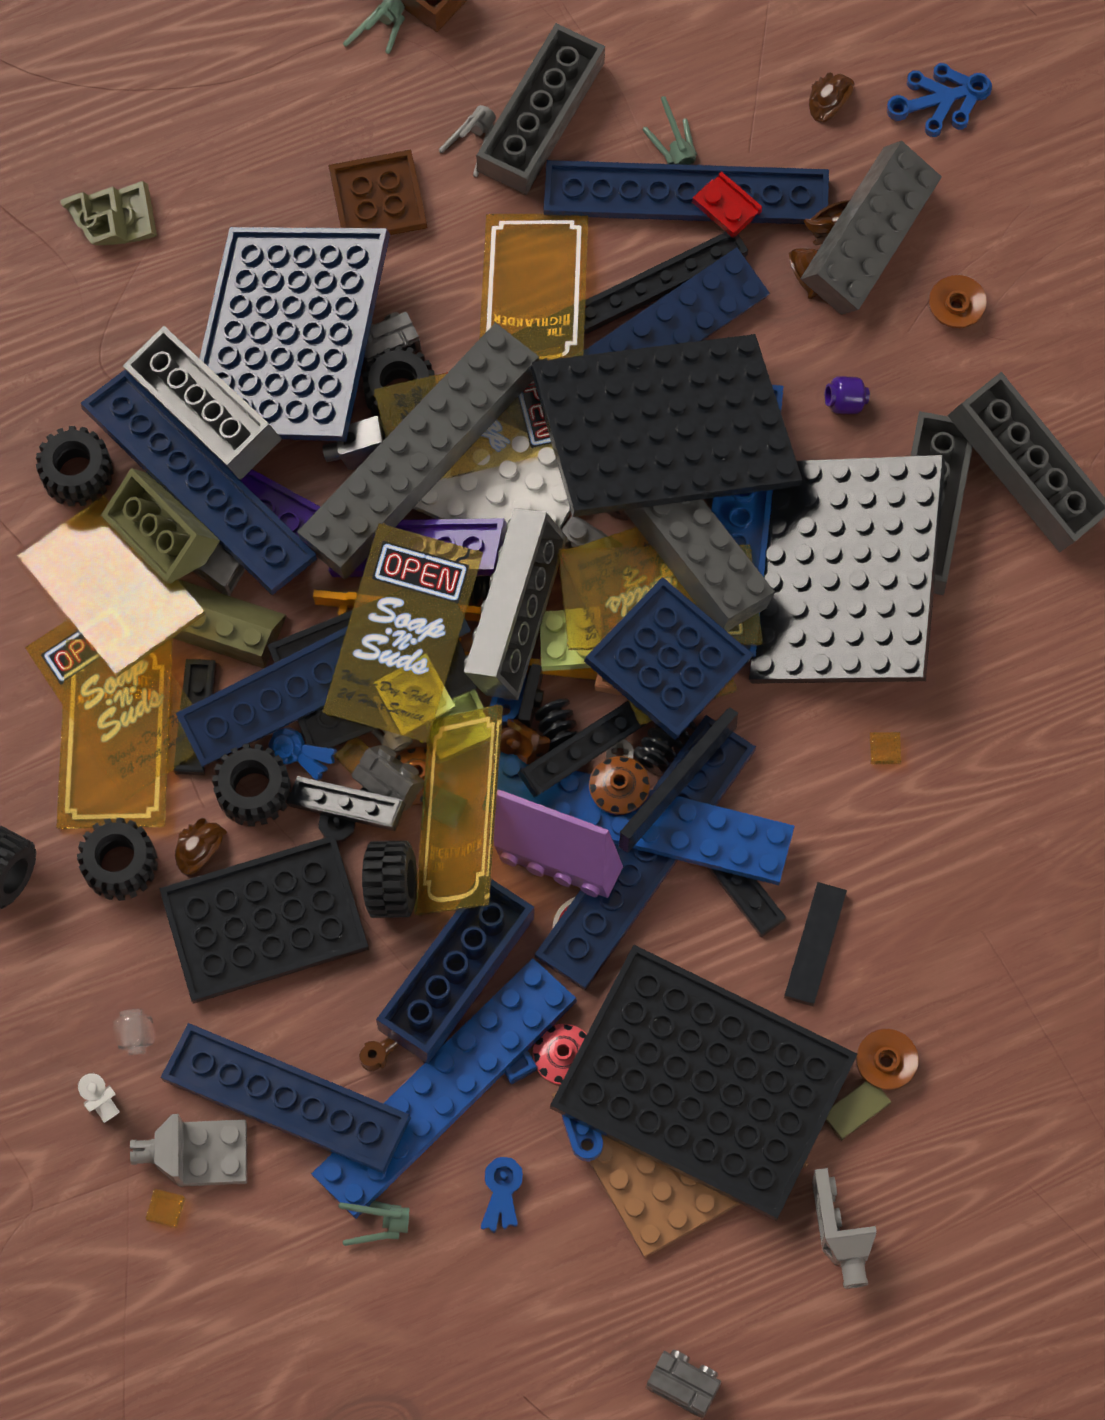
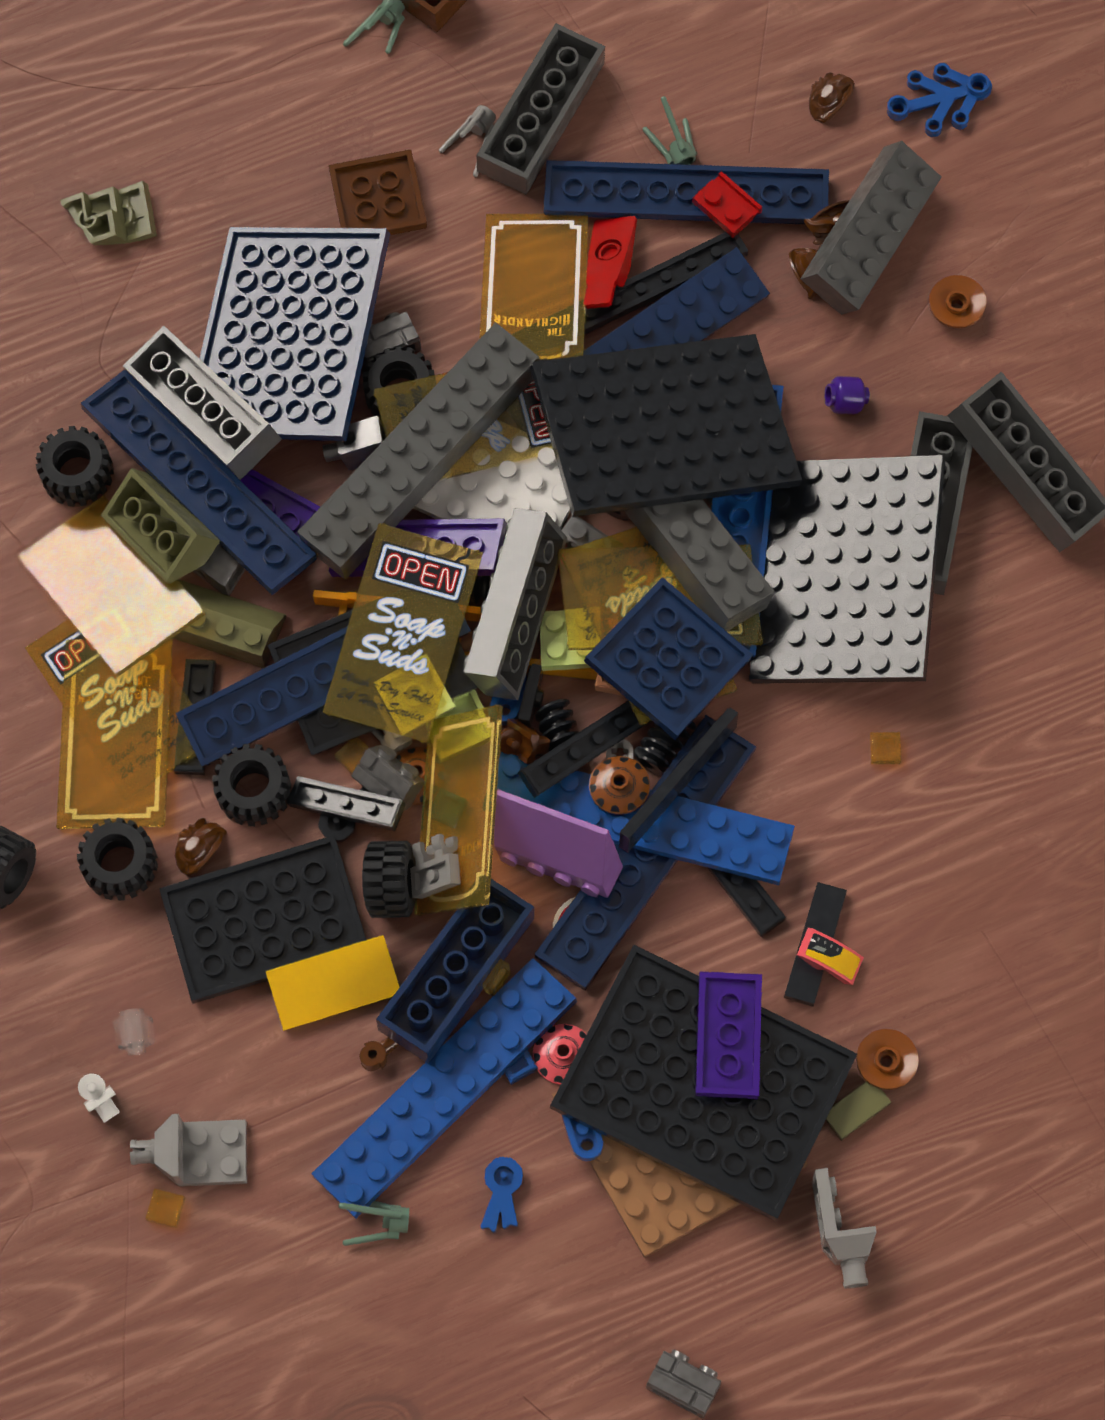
(286, 1098): dark blue plate -> none
(291, 748): blue piece -> none
(333, 982): none -> yellow tile
(435, 869): none -> light grey plate
(497, 977): none -> clear yellow tile
(609, 259): none -> red piece
(728, 1035): none -> dark purple plate
(830, 955): none -> slope

